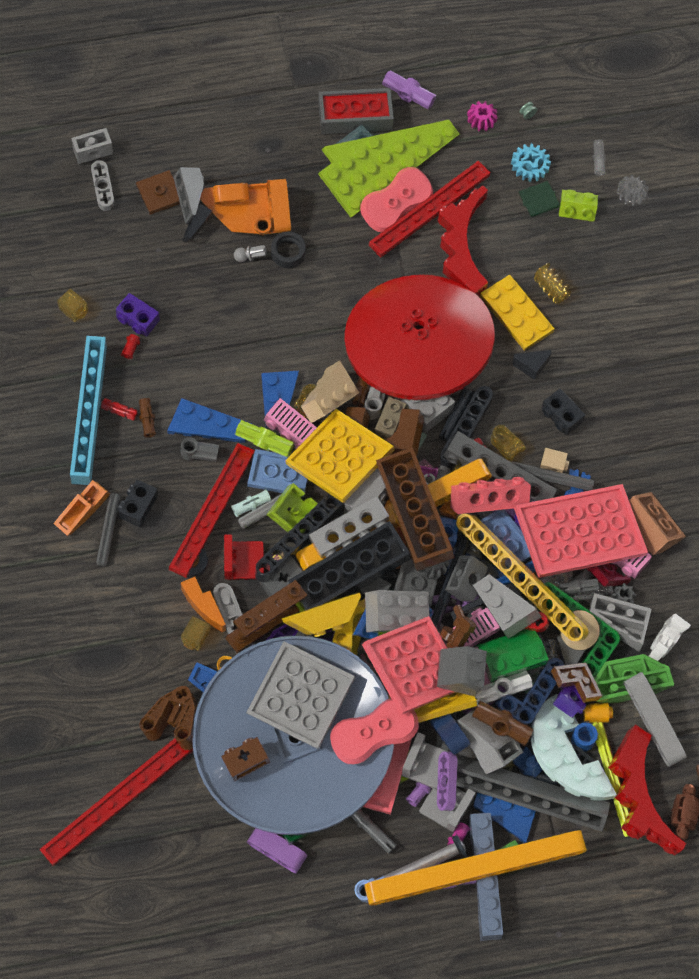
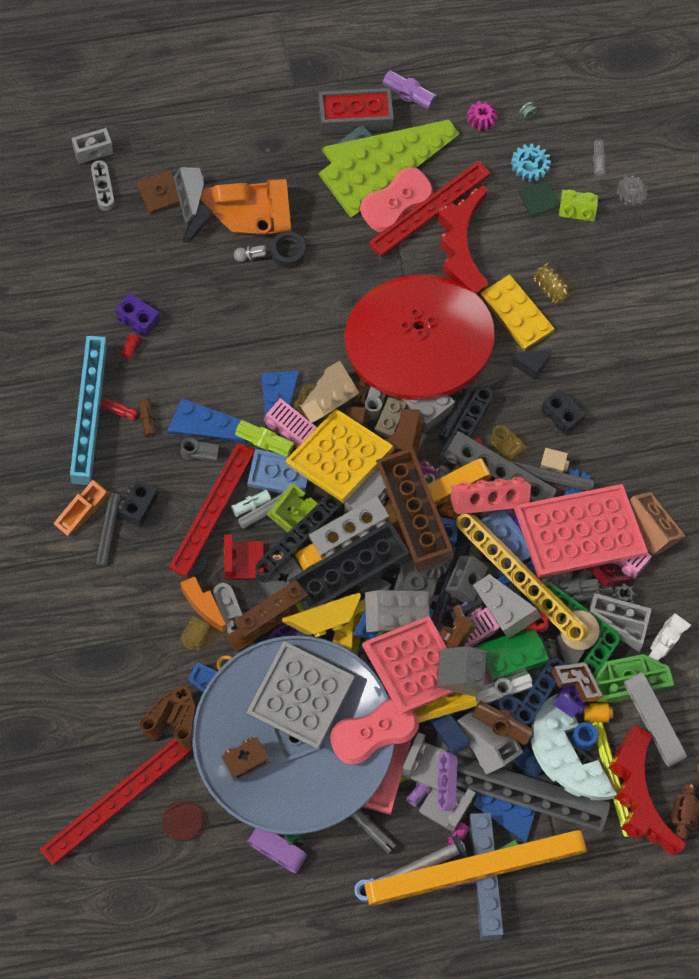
(72, 305): clear yellow brick -> none
(182, 821): none -> clear red tile

